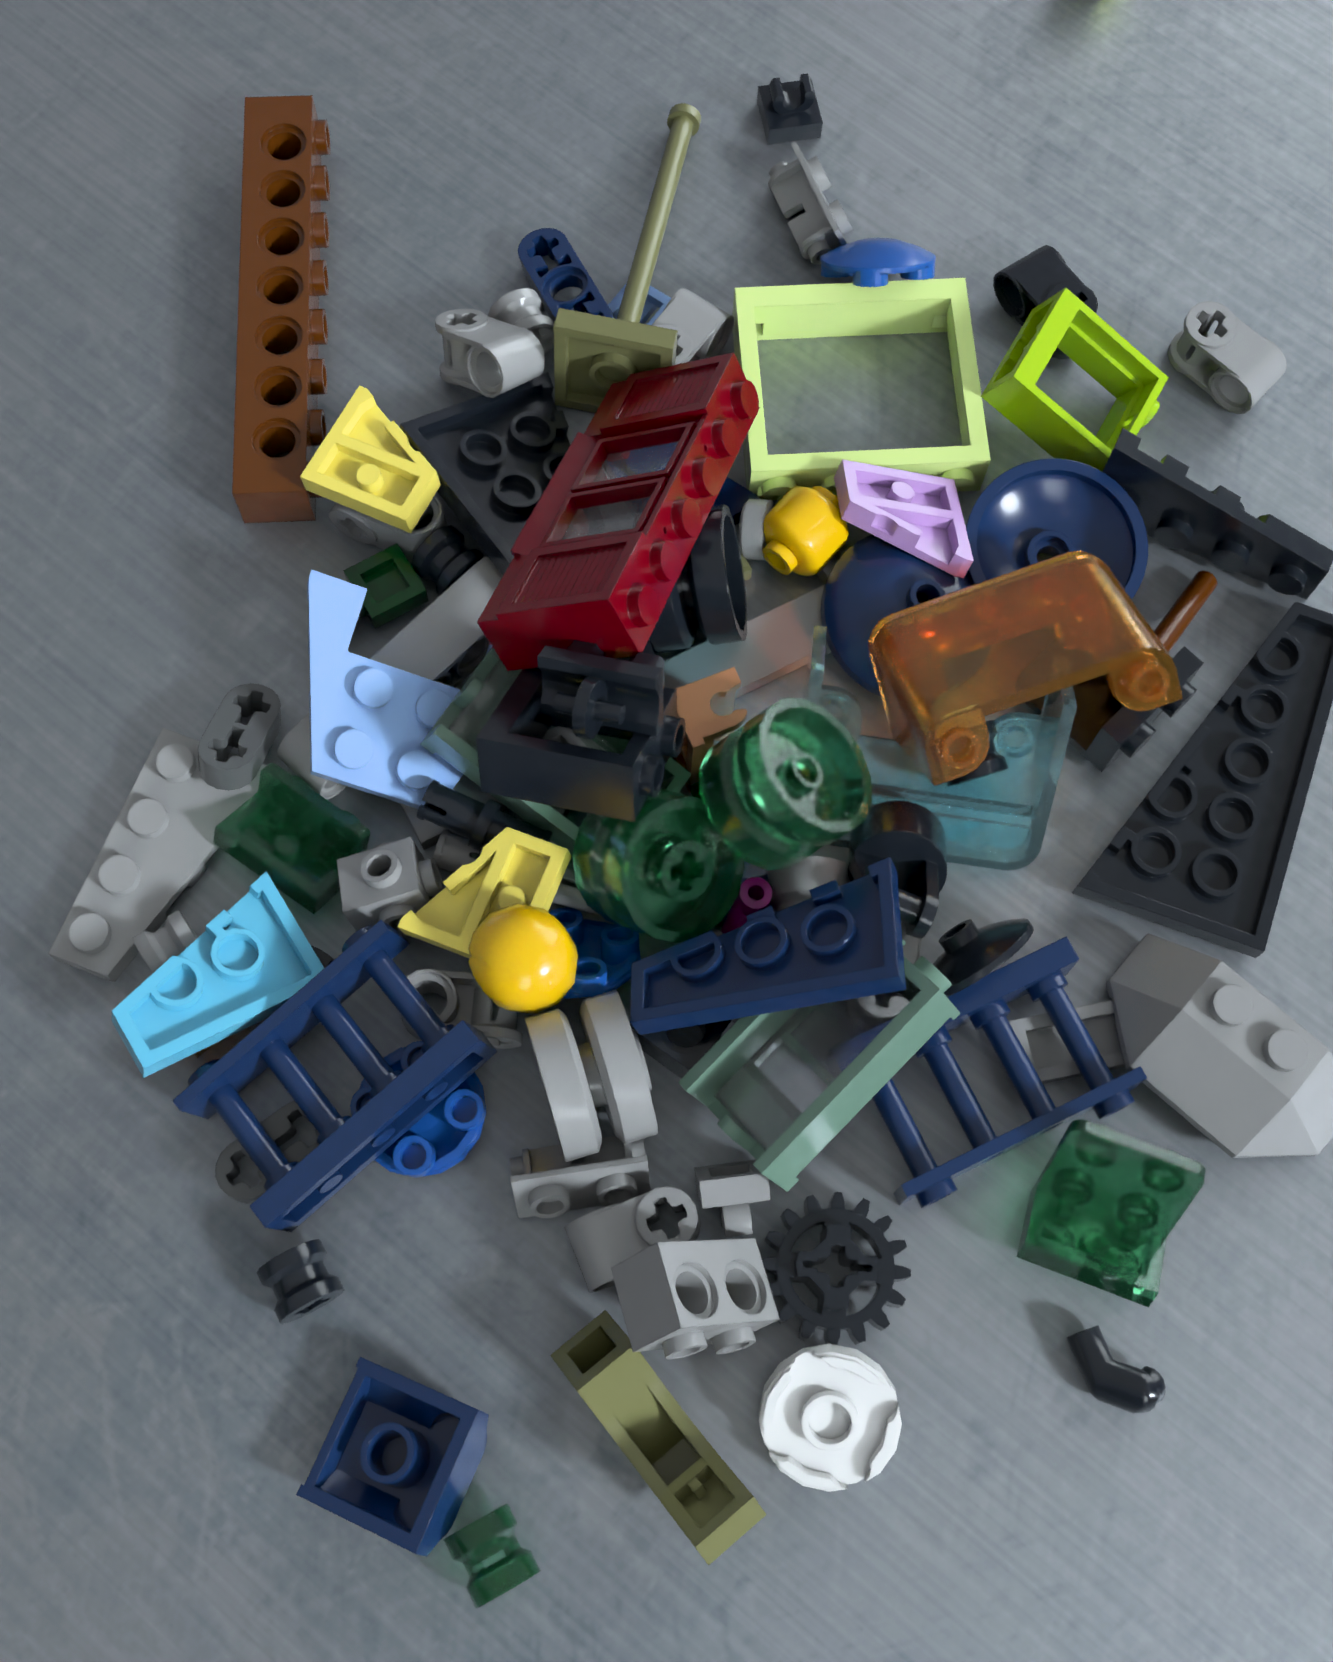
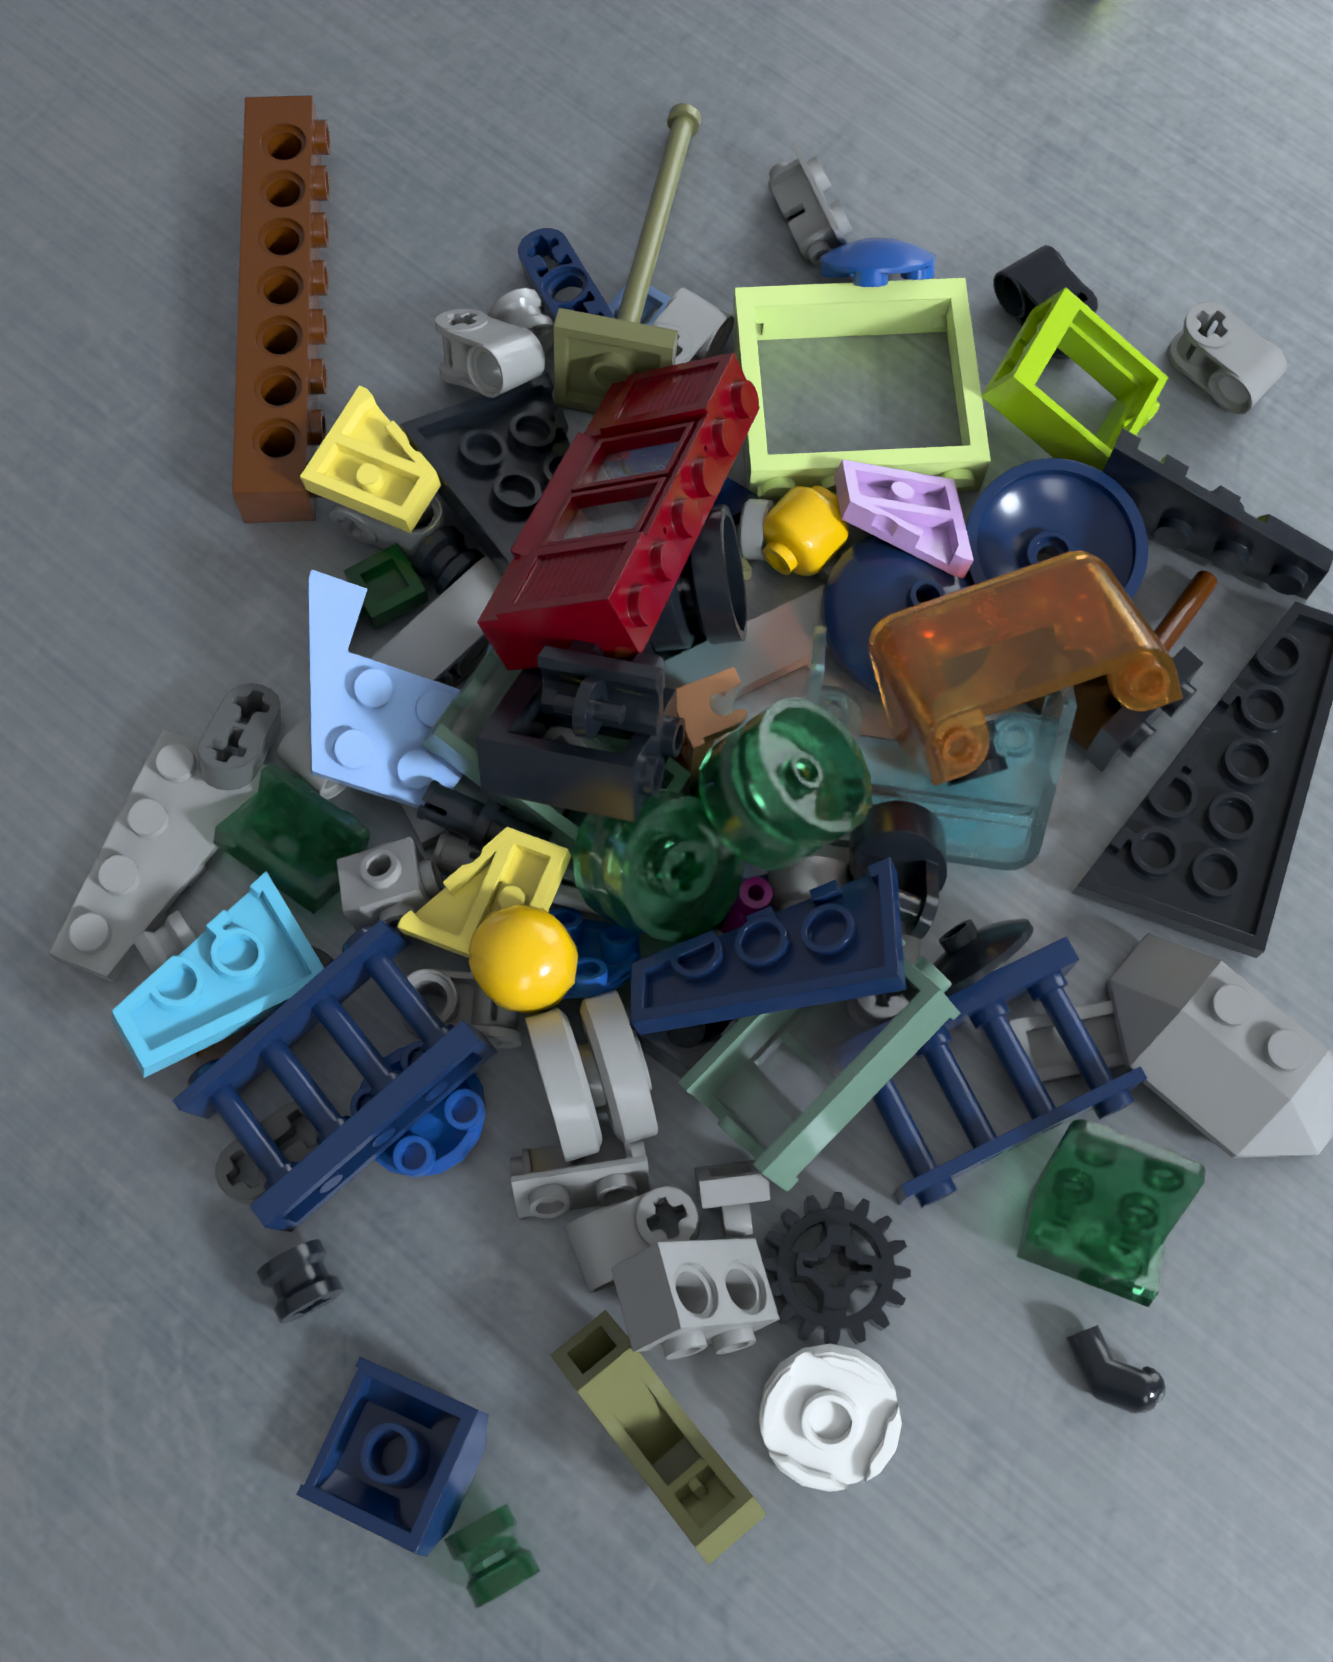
(789, 110): black tile -> none

